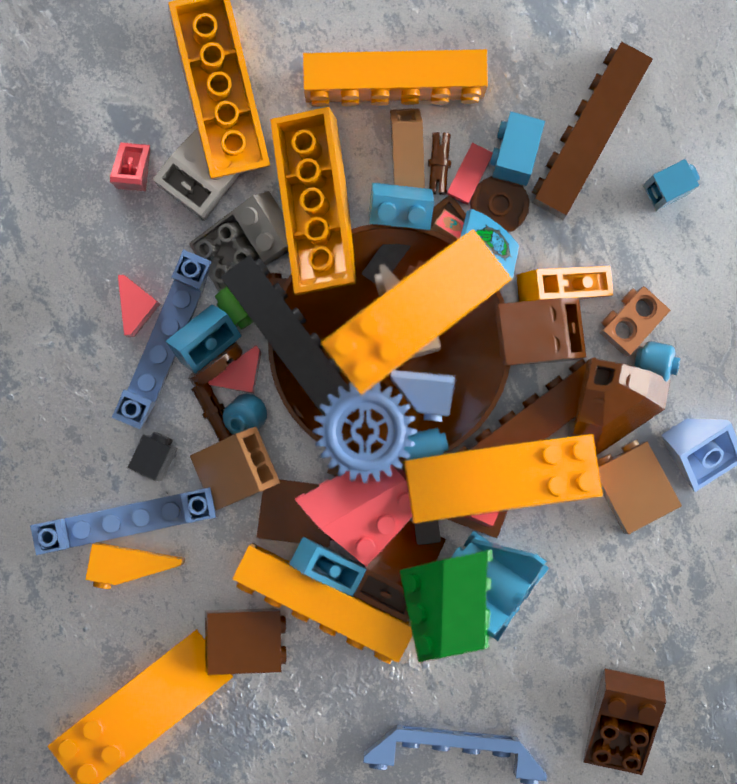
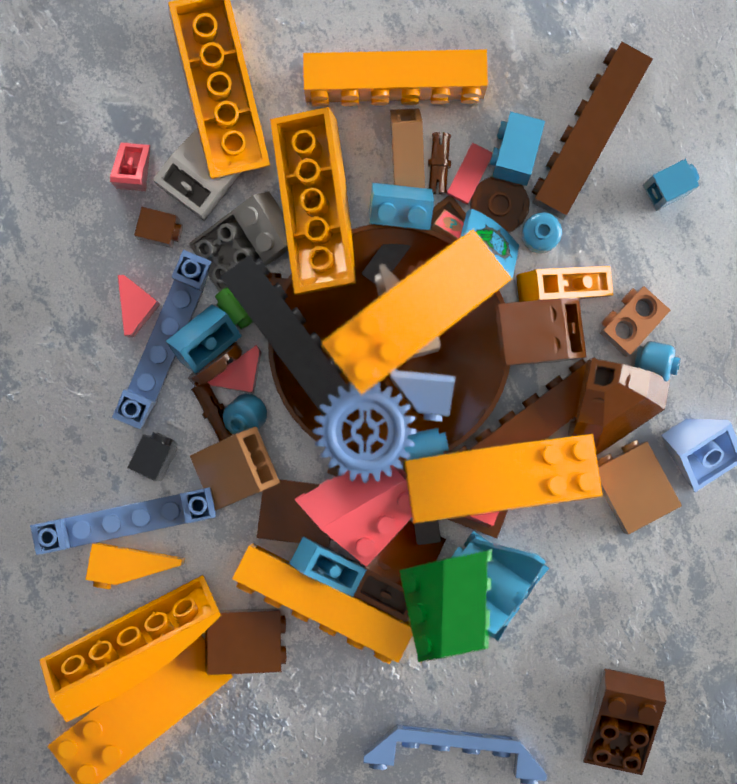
(127, 649): none -> light orange slope
(158, 227): none -> reddish brown brick
(541, 232): none -> dark azure head

